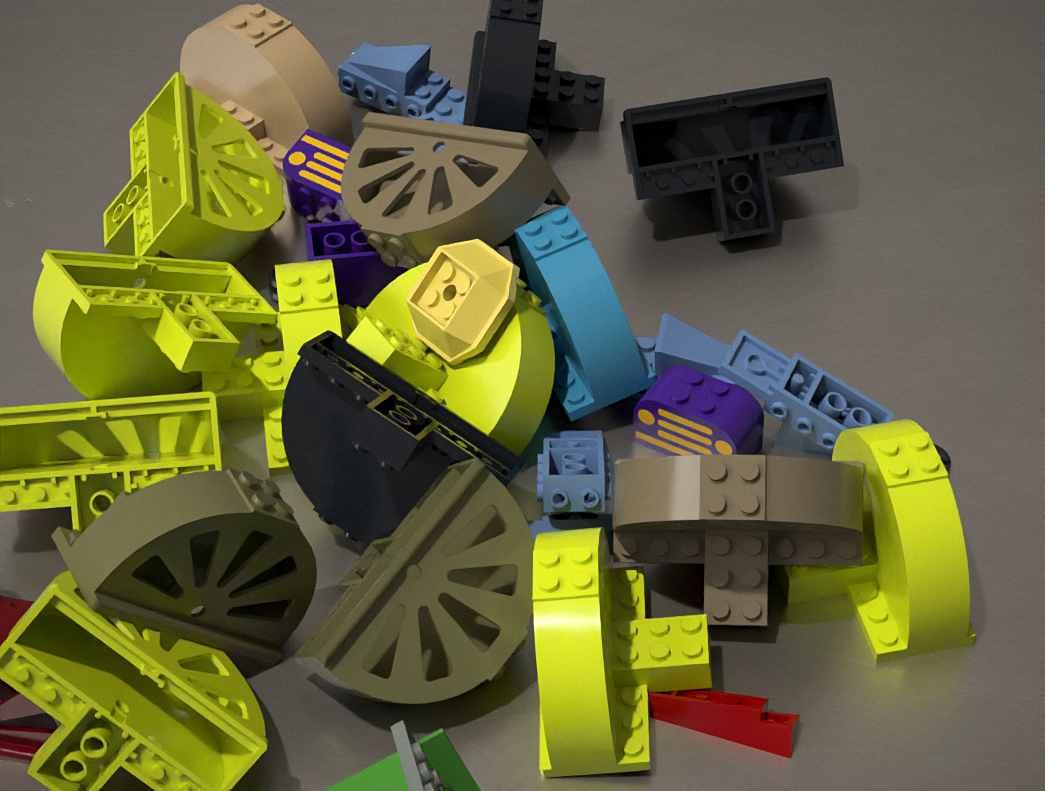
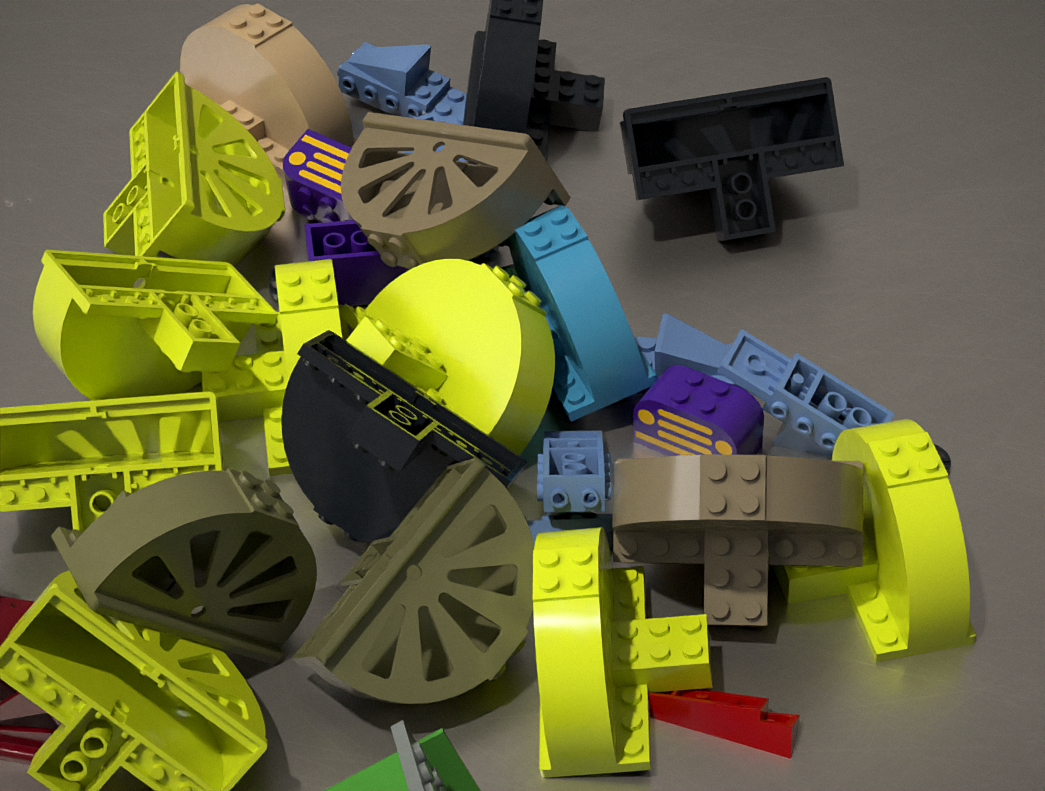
(462, 298): light yellow piece -> none

